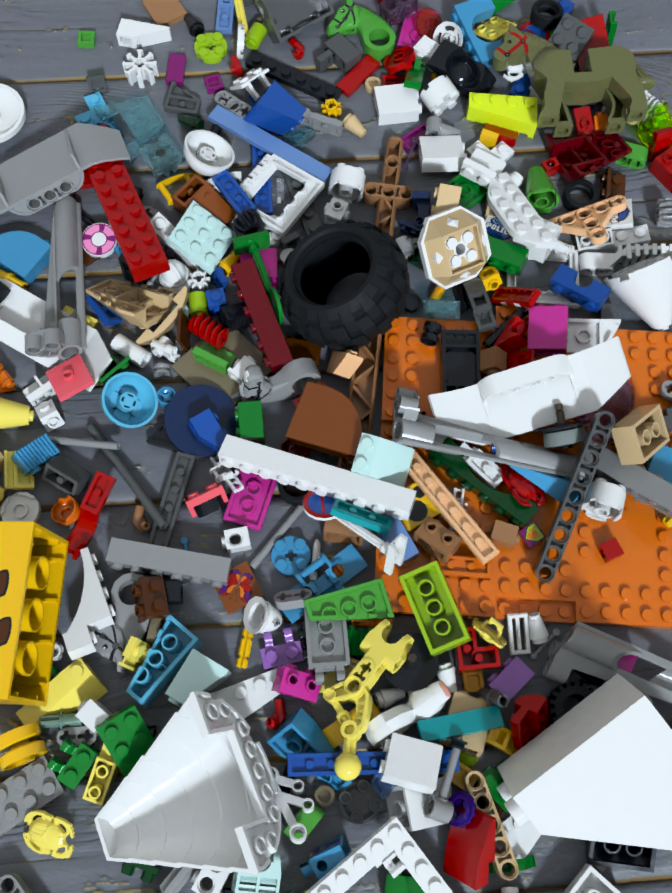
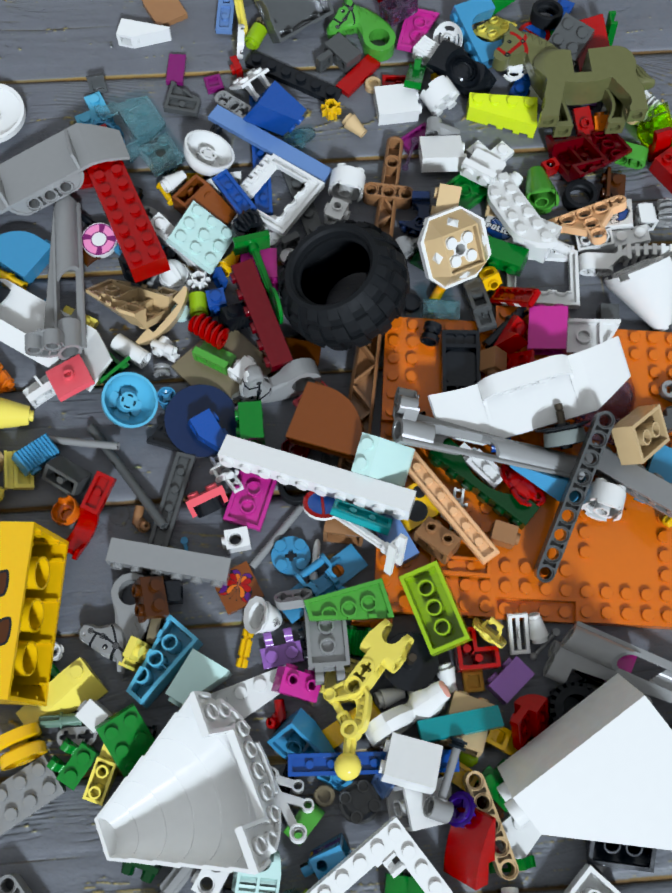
(21, 508): white tile -> none
(48, 834): light yellow shield -> none
(49, 415): white bracket -> none
(86, 39): bright green tile -> none
(92, 611): white arch -> none
(105, 314): blue plate -> none
(140, 68): white gear -> none
(173, 181): none -> white cone
(183, 335): reddish brown piece -> none
(191, 122): clear green cone -> none
(194, 25): black cone -> none
(213, 40): lime plate -> none
(280, 190): clear tile -> none
(298, 48): red arm -> none
(323, 123): light grey hinge -> none
(344, 363): light nougat slope -> none
(400, 60): red plate -> none
(427, 22): clear red dish -> none
(460, 296): black axle -> none
(488, 138): yellow tile -> none
(494, 697): dark grey pin -> none
(505, 135): slope -> none
(532, 535): tile -> none
(589, 297): blue arch -> none
(610, 550): red piece -> none
(645, 214): none -> white window

